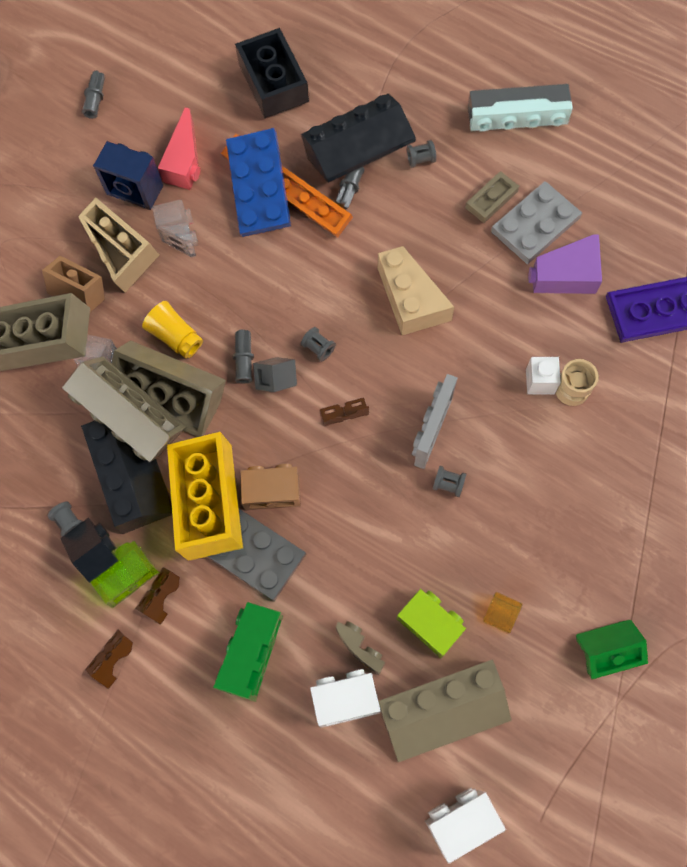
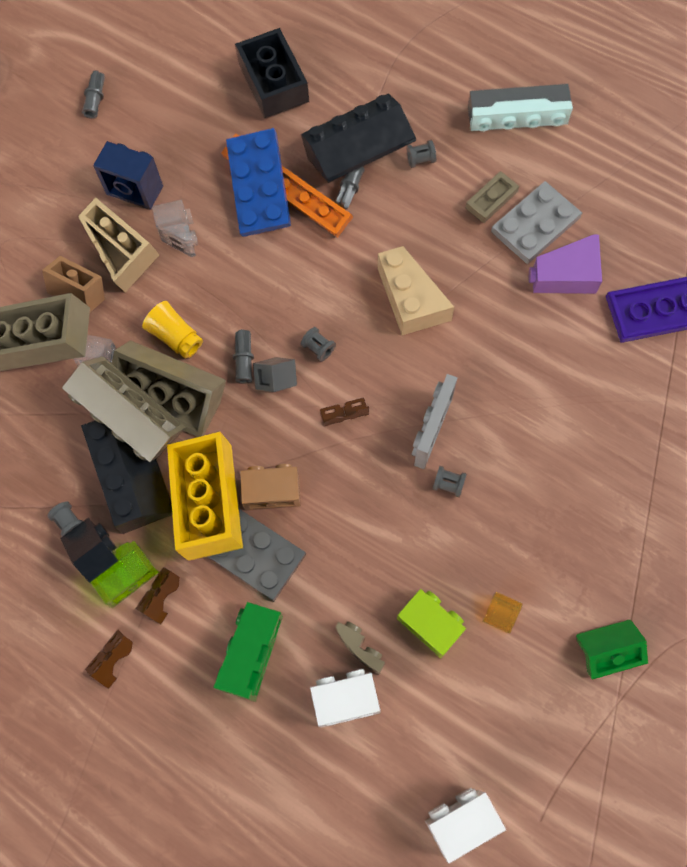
(180, 160): coral slope -> none
(445, 710): dark tan slope -> none
(543, 375): white brick -> none
(577, 382): tan wheel -> none

